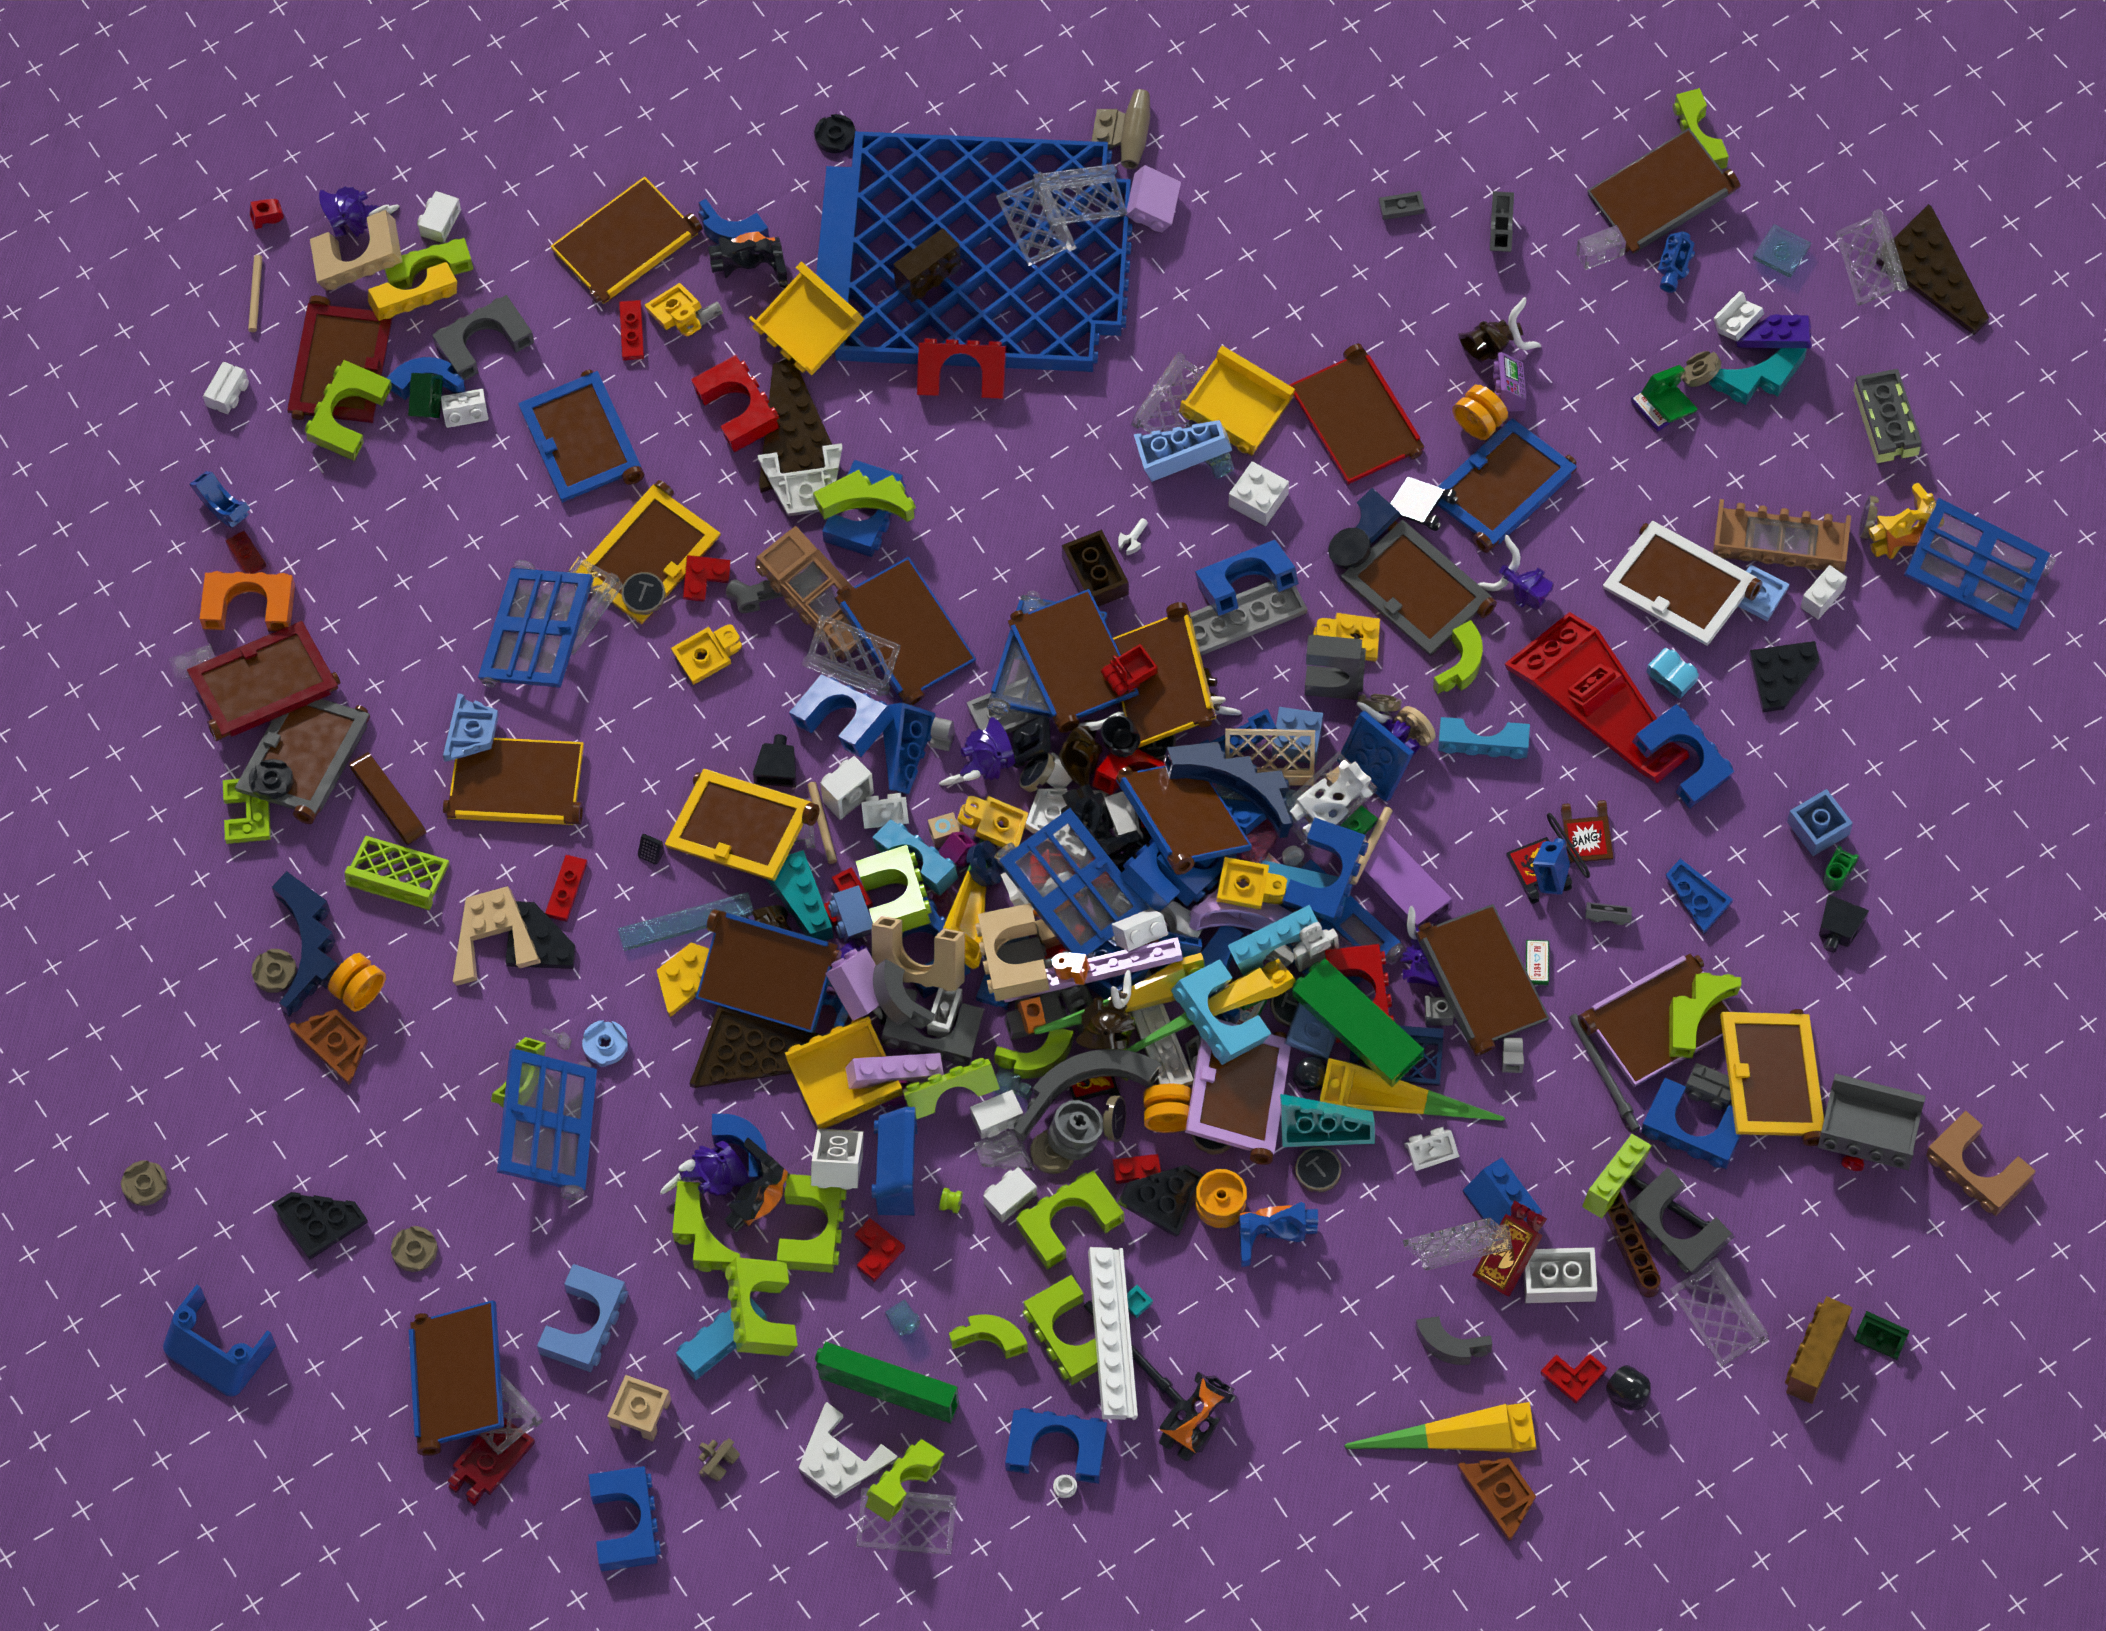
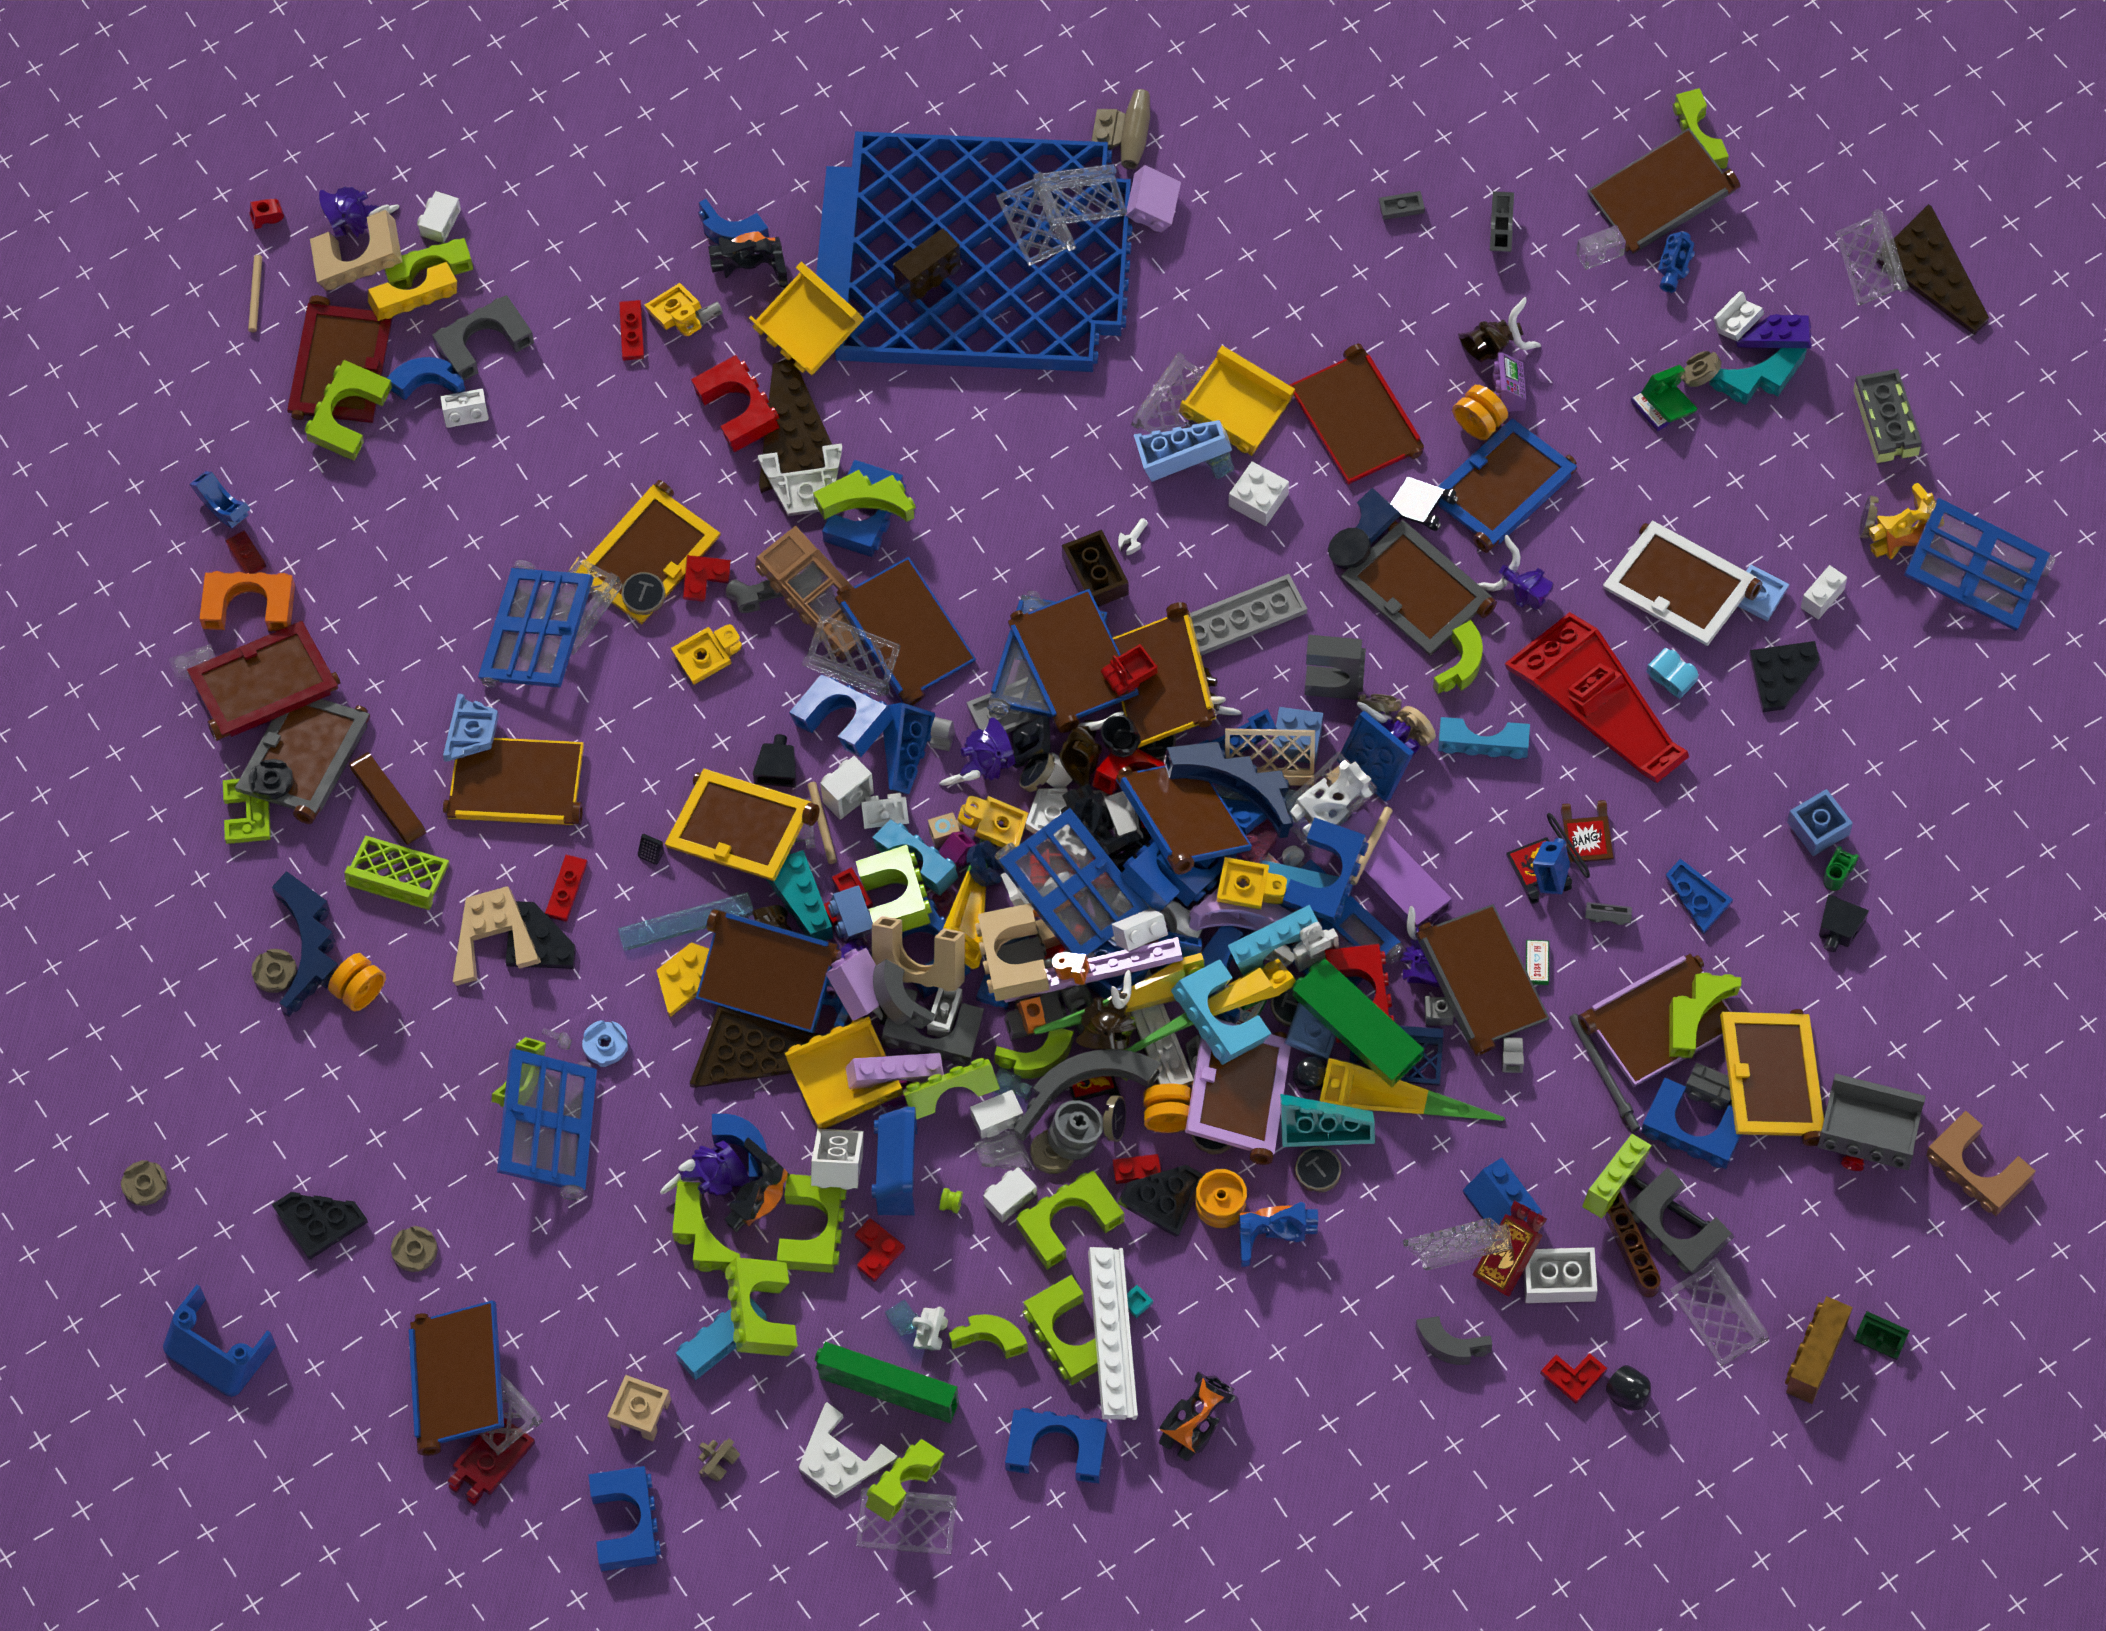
(225, 388): white brick -> none
(333, 1041): dark orange wing -> none
(425, 395): dark green hinge -> none
(581, 437): reddish brown door -> none
(585, 1348): medium blue arch -> none
(625, 240): reddish brown door -> none
(835, 133): black tile -> none
(928, 1328): none -> white hips
(990, 357): red arch -> none
(1065, 1486): white plate -> none
(1163, 1384): black bar -> none
(1262, 560): blue arch -> none
(1346, 625): yellow plate -> none
(1360, 820): green plate -> none
(1432, 1148): white bracket -> none
(1491, 1429): yellow plate -> none
(1500, 1491): dark orange wing -> none
(1677, 727): blue arch -> none
(1781, 251): clear light blue plate -> none
(1781, 538): medium nougat window -> none

